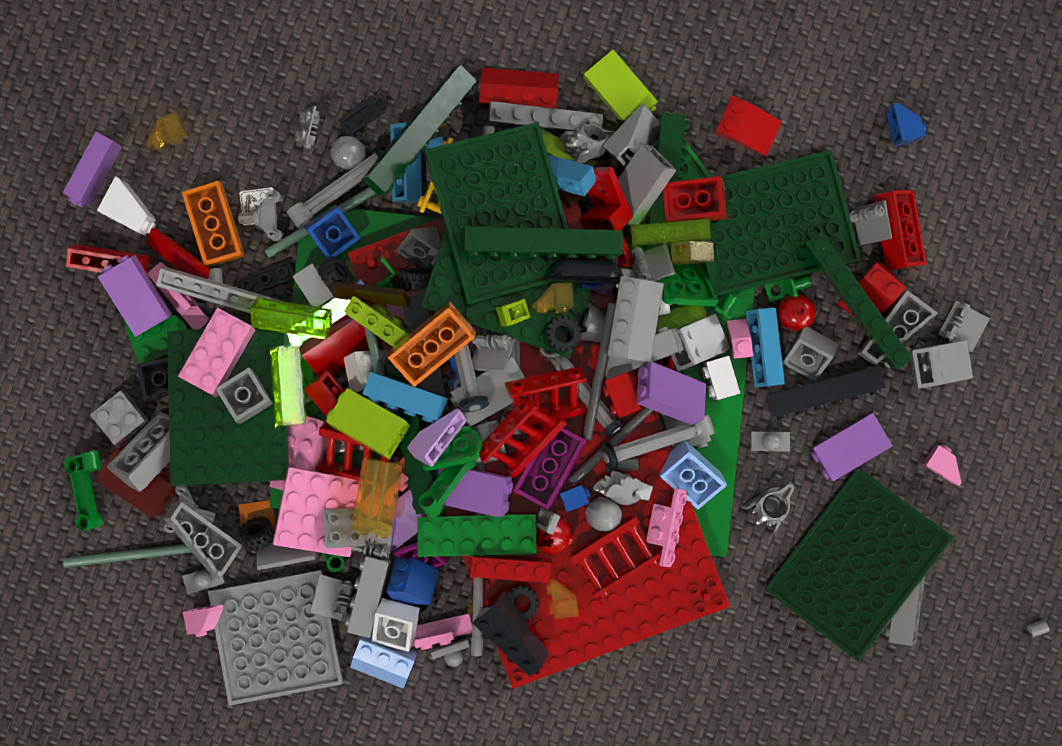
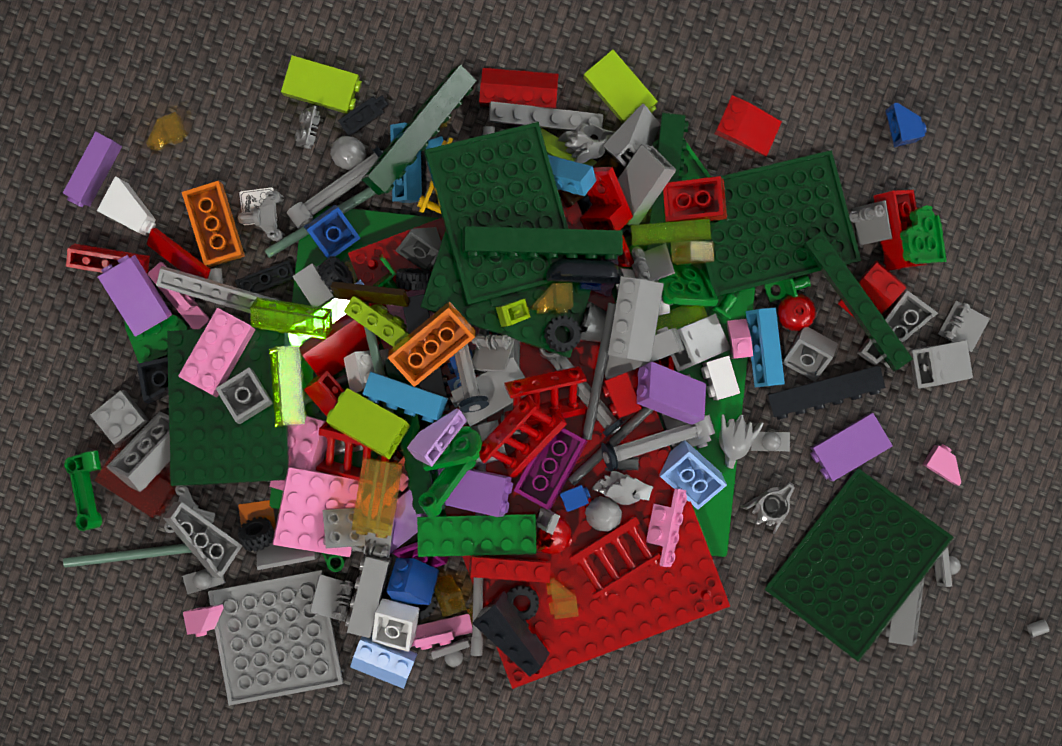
(321, 85): none -> lime brick
(449, 596): none -> clear yellow slope
(736, 438): none -> light grey piece
(924, 239): none -> green plate
(945, 567): none -> light grey tile

